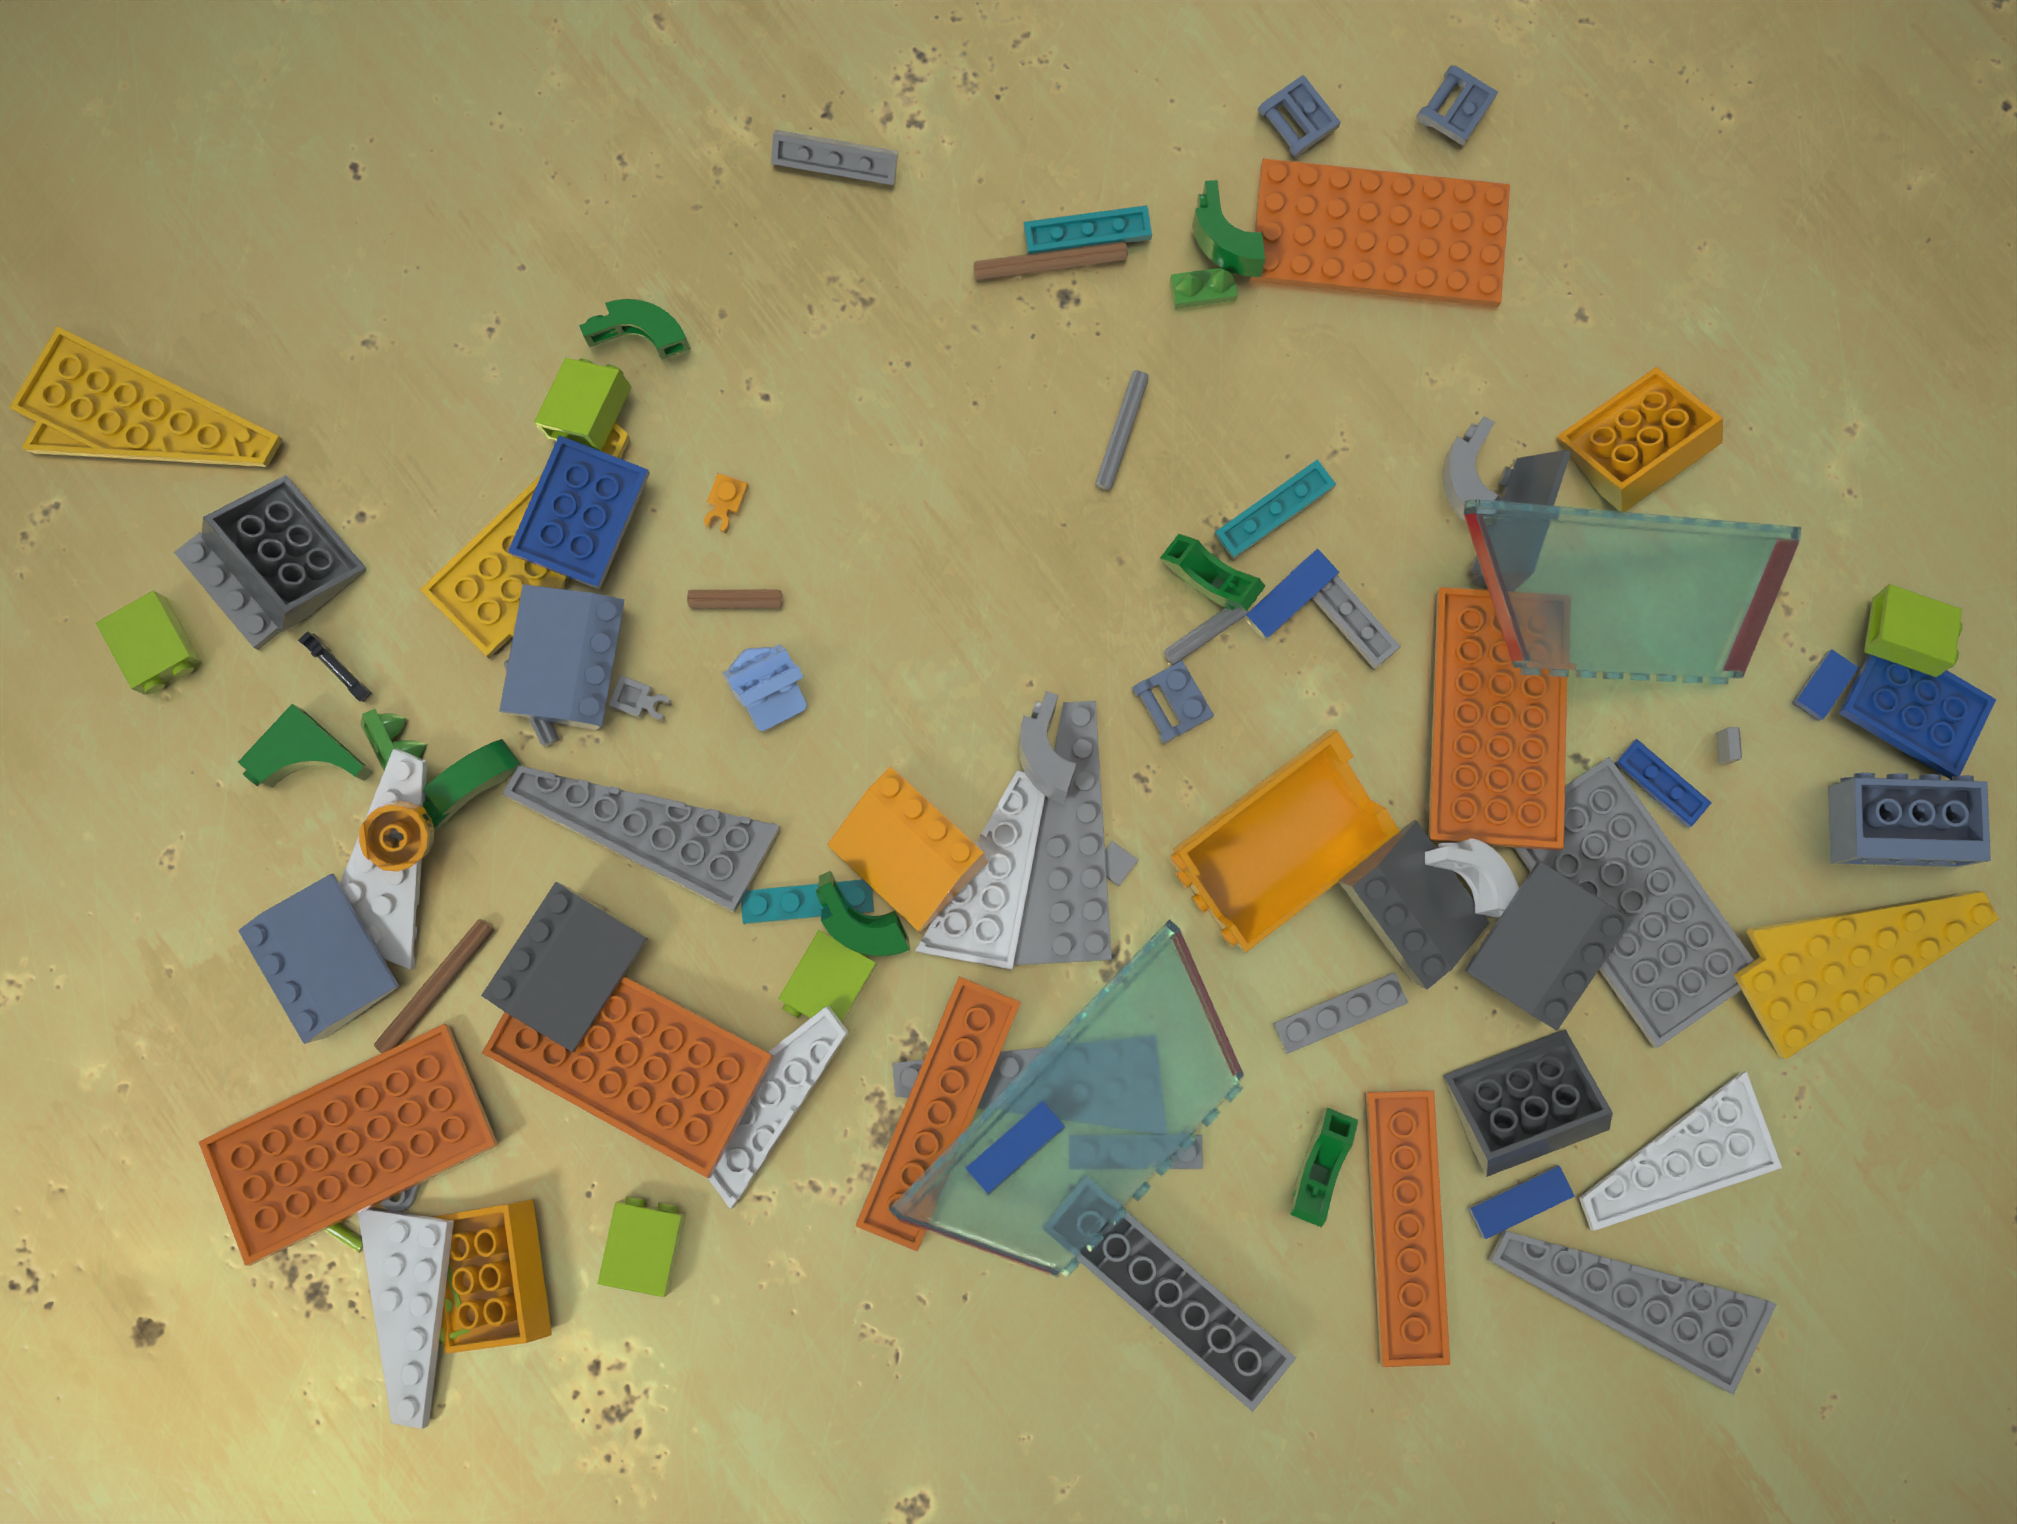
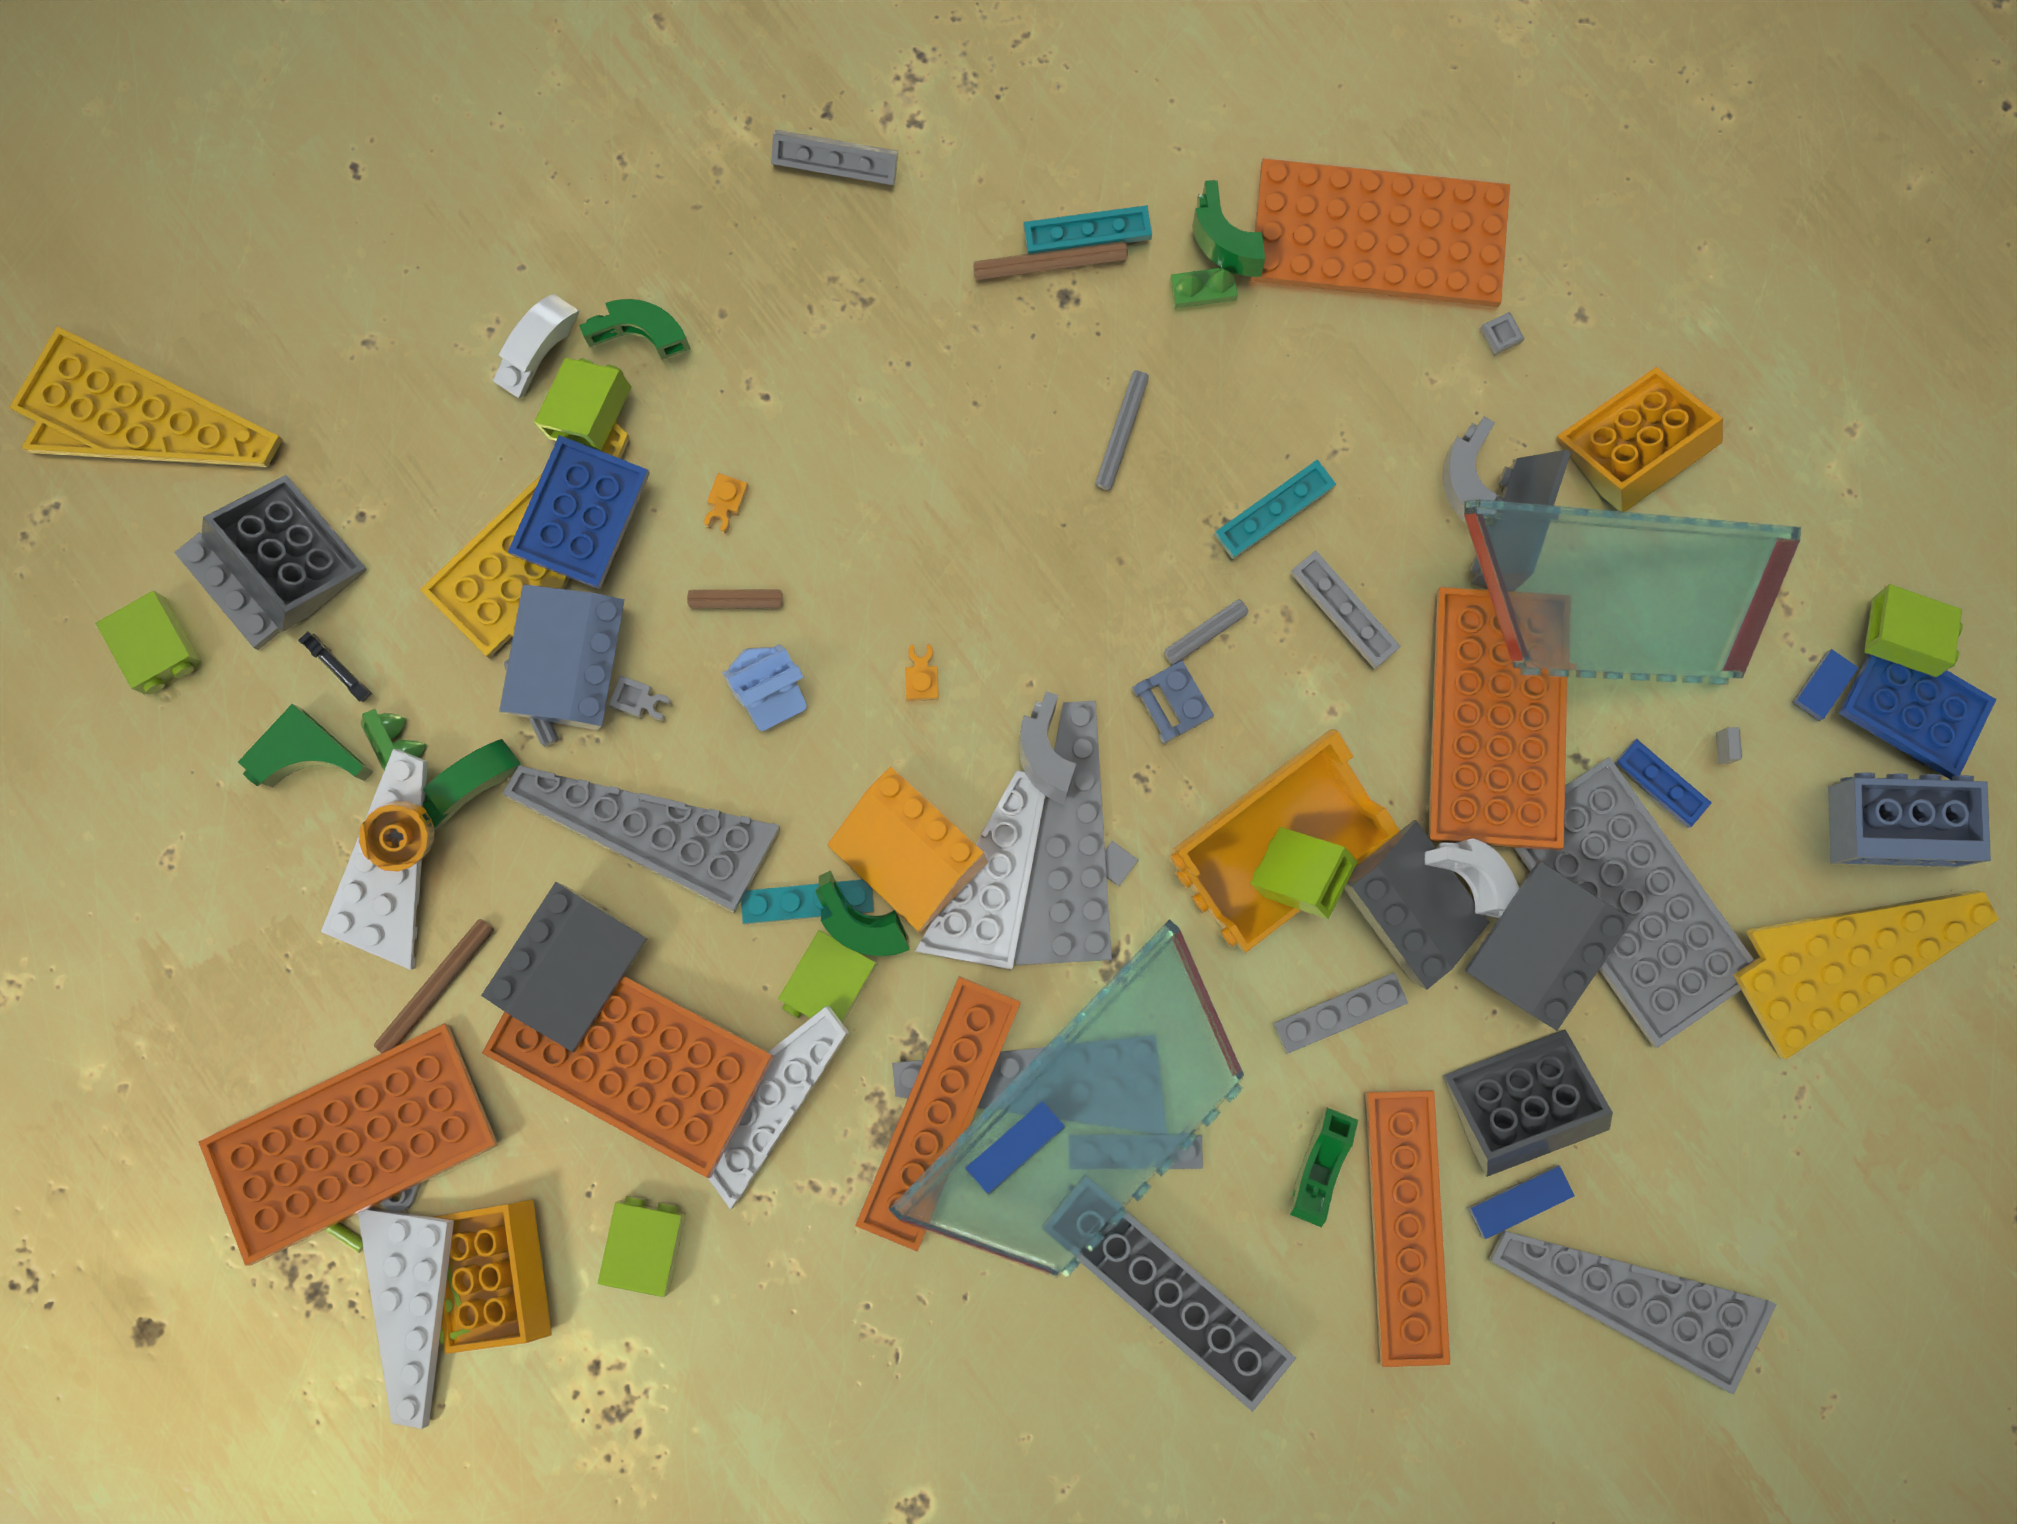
(318, 959): sand blue slope -> none
(531, 340): none -> white arch
(921, 679): none -> light orange plate
(1210, 575): green arch -> none
(1292, 593): blue tile -> none
(1304, 872): none -> lime brick
(1308, 111): sand blue plate -> none
(1466, 109): sand blue plate -> none
(1502, 333): none -> light grey tile
(1702, 1152): white wing -> none

